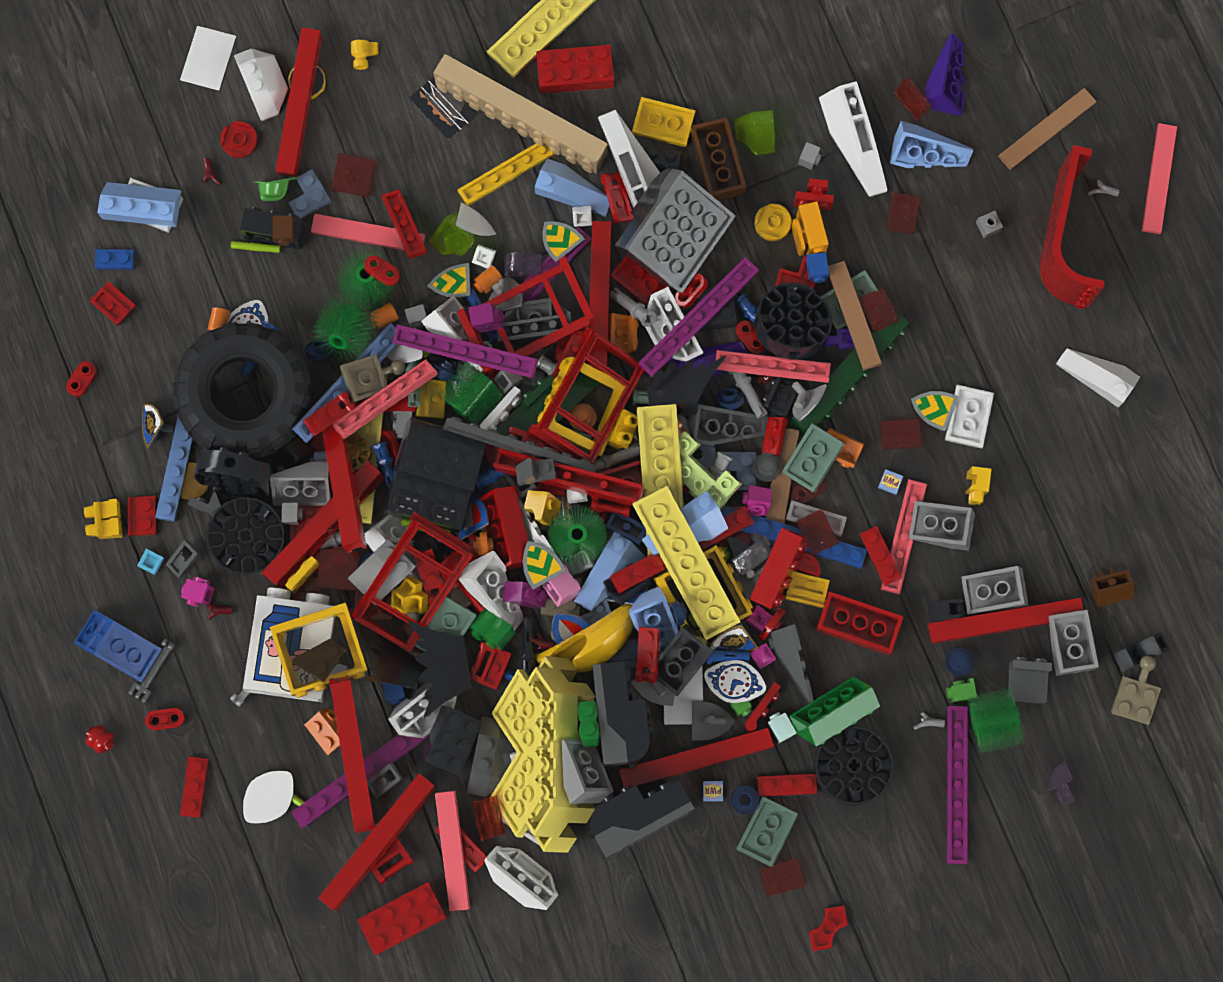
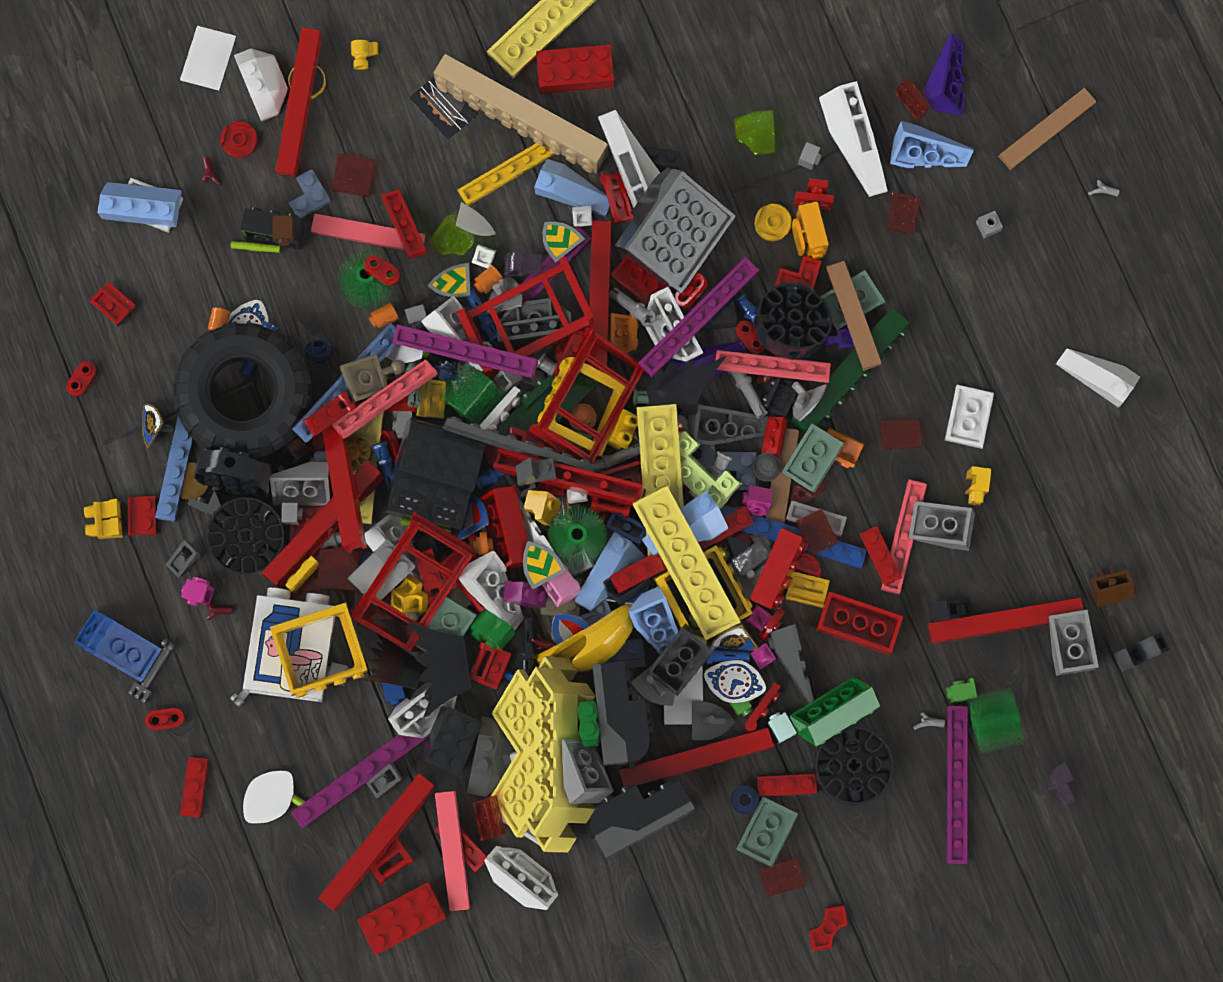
(99, 739): red piece -> none
(114, 259): blue plate -> none
(150, 562): medium azure plate -> none
(273, 190): bright green piece -> none
(320, 659): dark brown wing -> none
(324, 730): orange bracket -> none
(345, 326): green piece -> none
(351, 754): red tile -> none
(486, 317): magenta brick -> none
(647, 654): red plate -> none
(663, 122): yellow plate -> none
(678, 612): dark blue plate -> none
(712, 790): tile -> none
(718, 159): reddish brown brick -> none
(730, 398): dark blue plate -> none
(817, 267): blue brick -> none
(878, 310): clear red plate -> none
(890, 482): tile -> none
(935, 407): sticker -> none
(958, 662): dark blue plate -> none
(995, 590): light grey slope -> none
(1029, 680): dark grey bracket -> none
(1054, 271): red panel -> none
(1136, 697): dark tan plate -> none
(1159, 178): coral tile -> none

